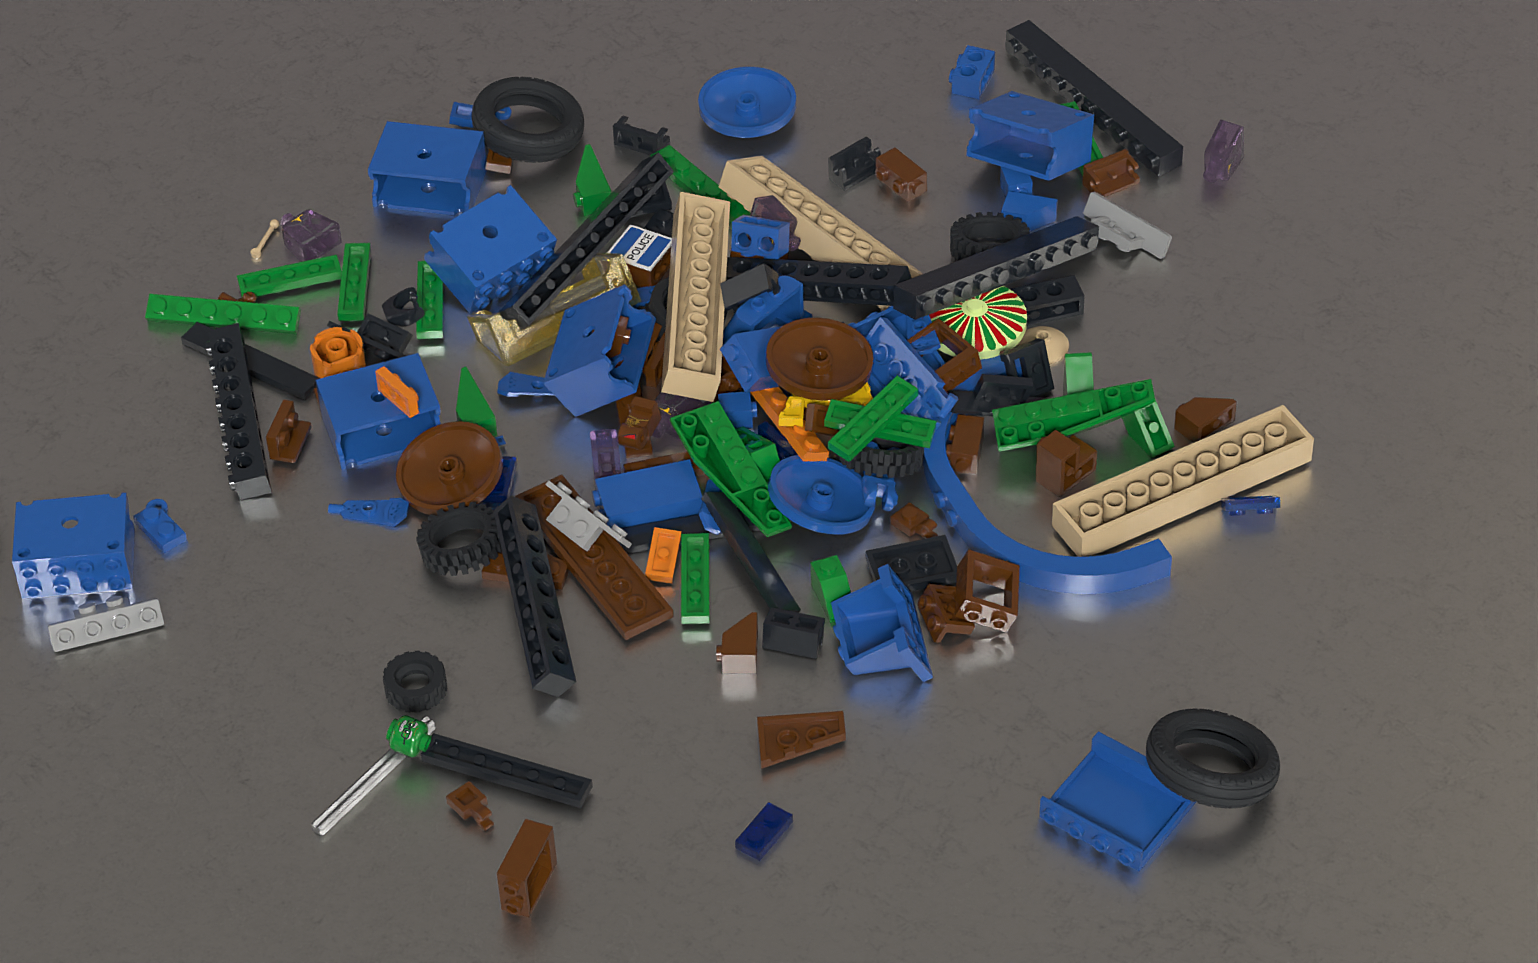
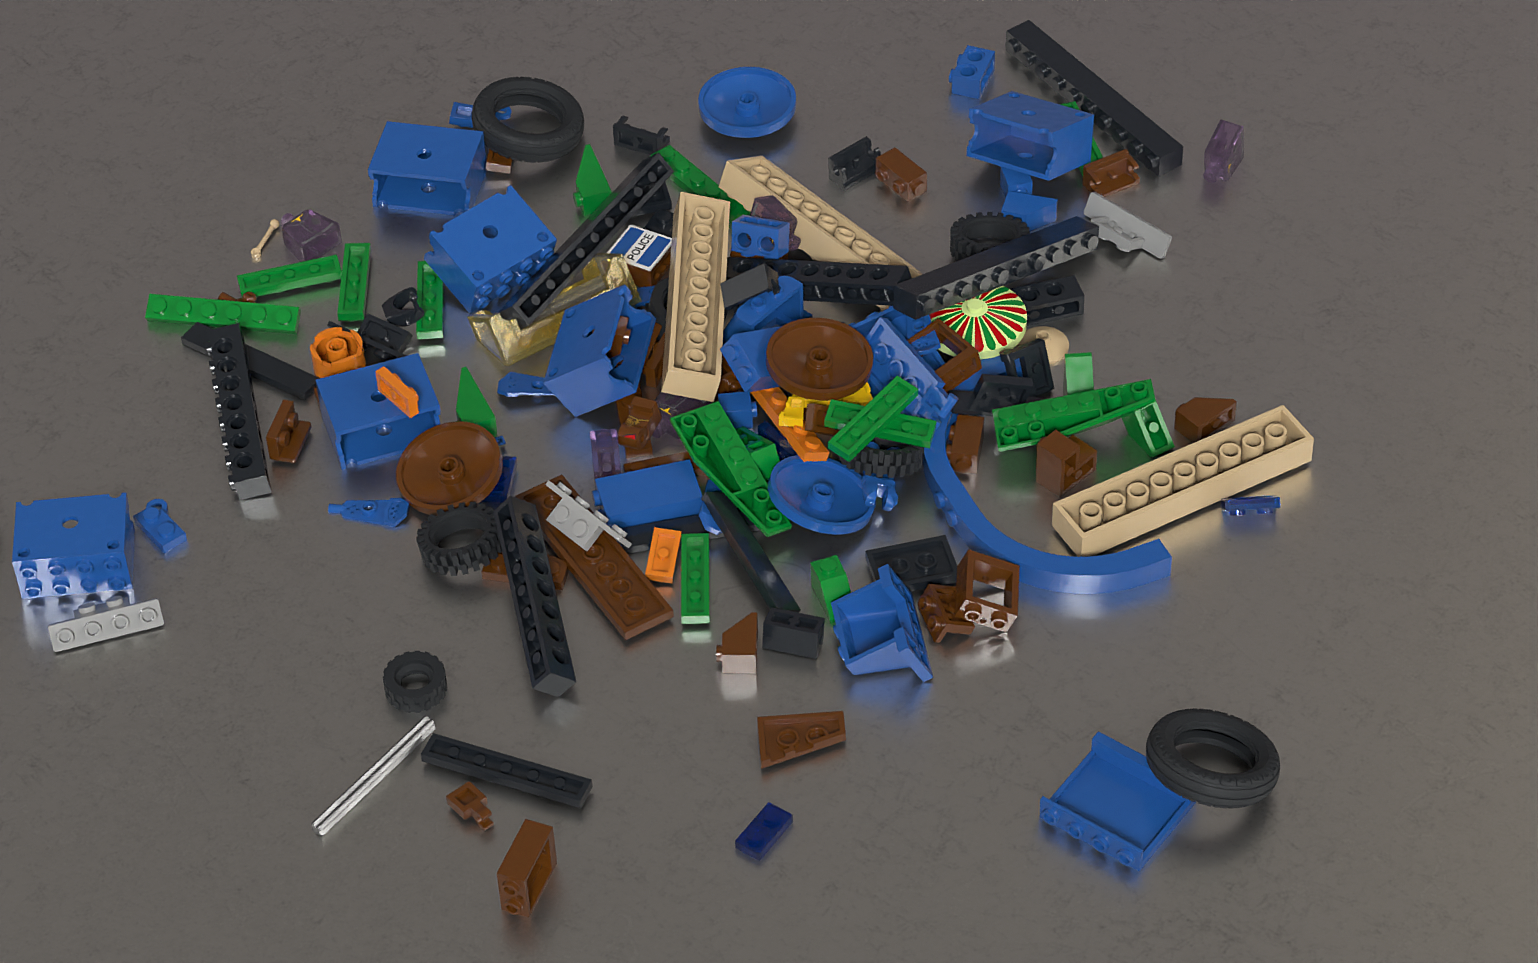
(408, 736): green head -> none
(913, 520): reddish brown plate -> none

